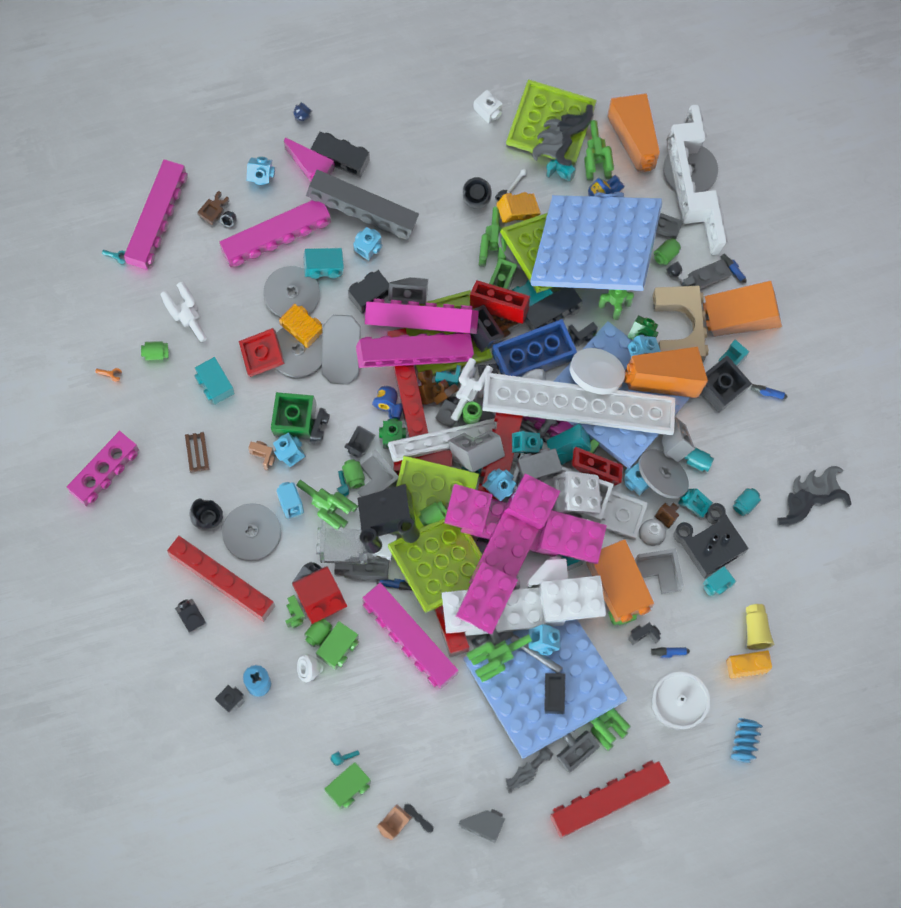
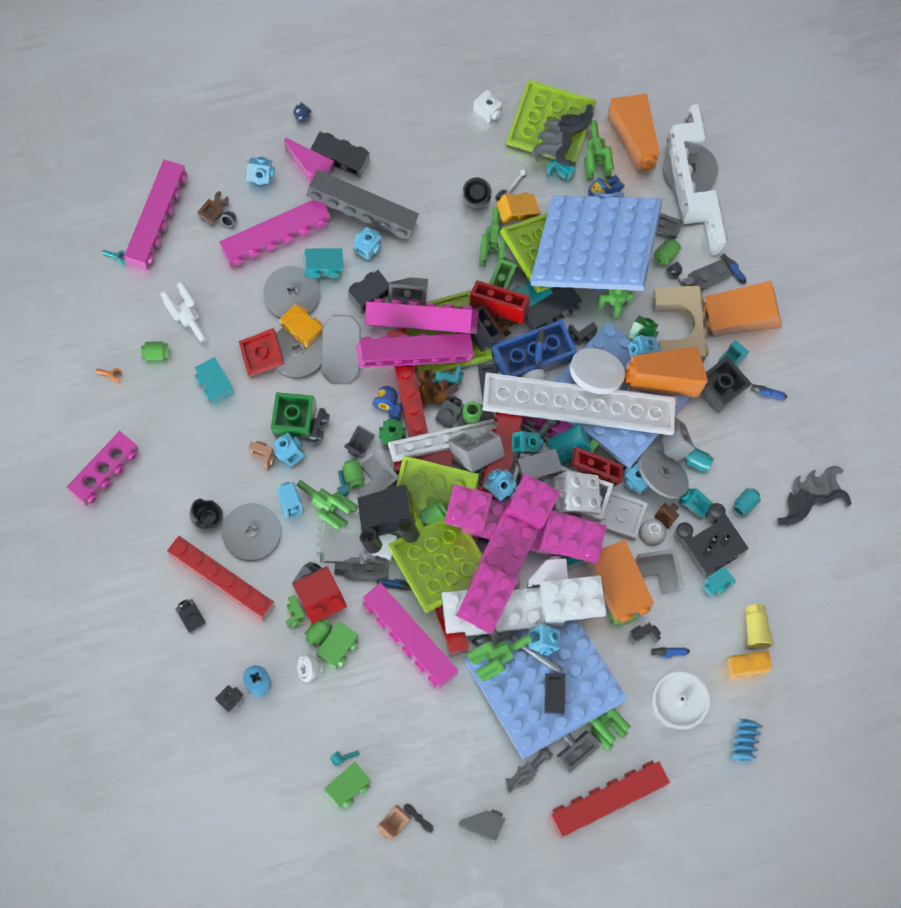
(196, 436): reddish brown tile -> none
(469, 387): white plant -> none
(540, 347): none -> piece

